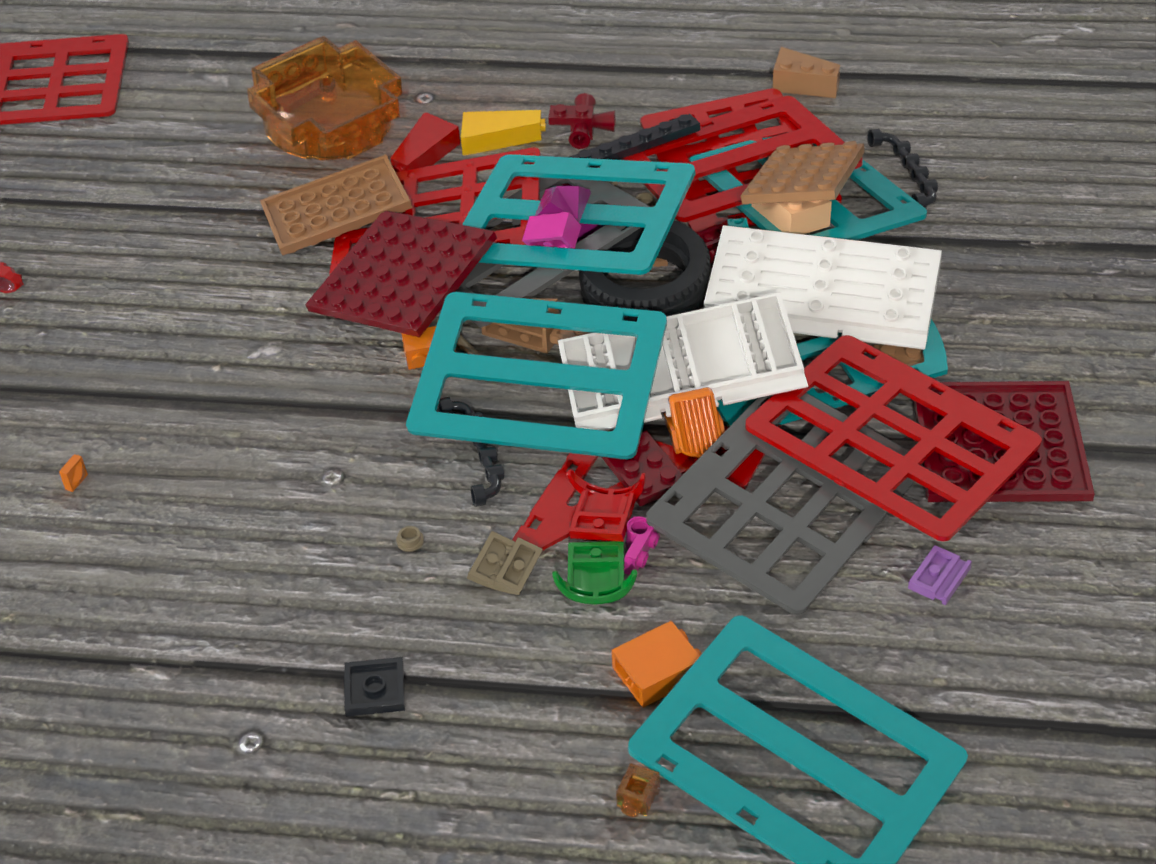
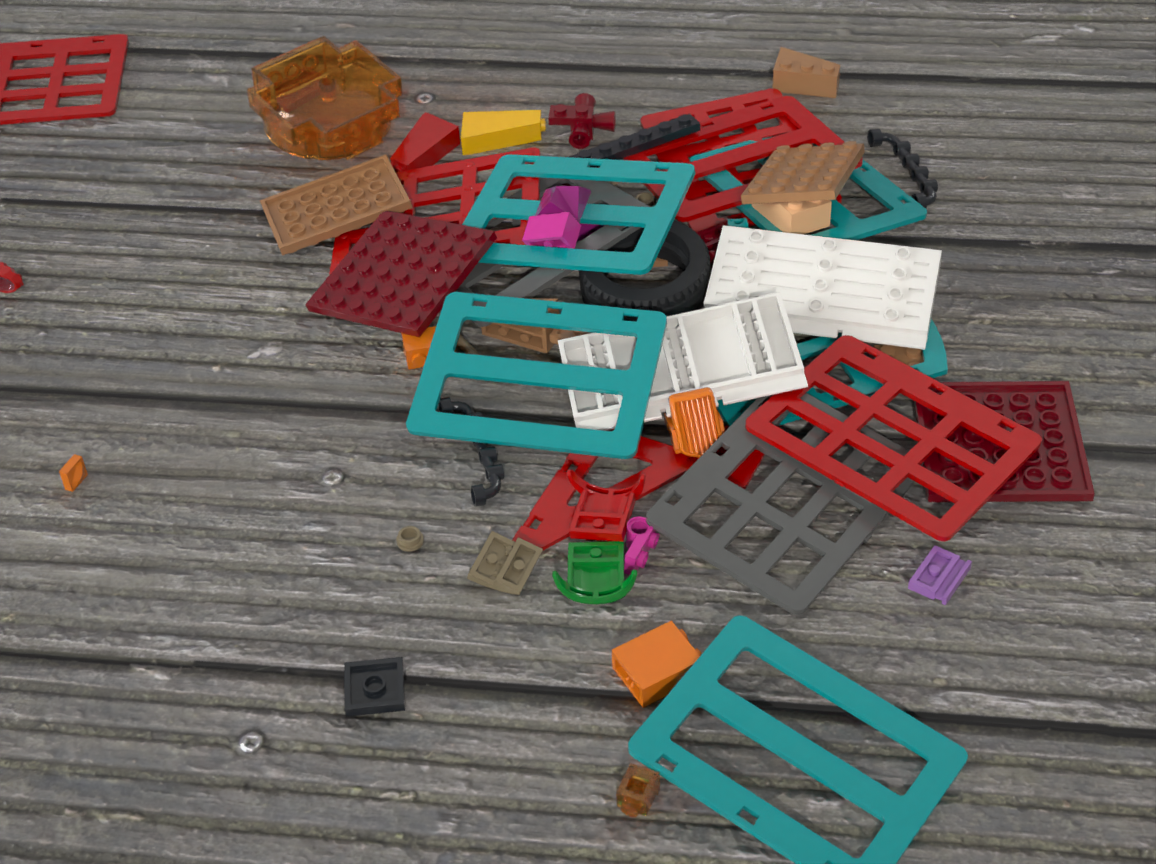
(652, 461): dark red plate -> none

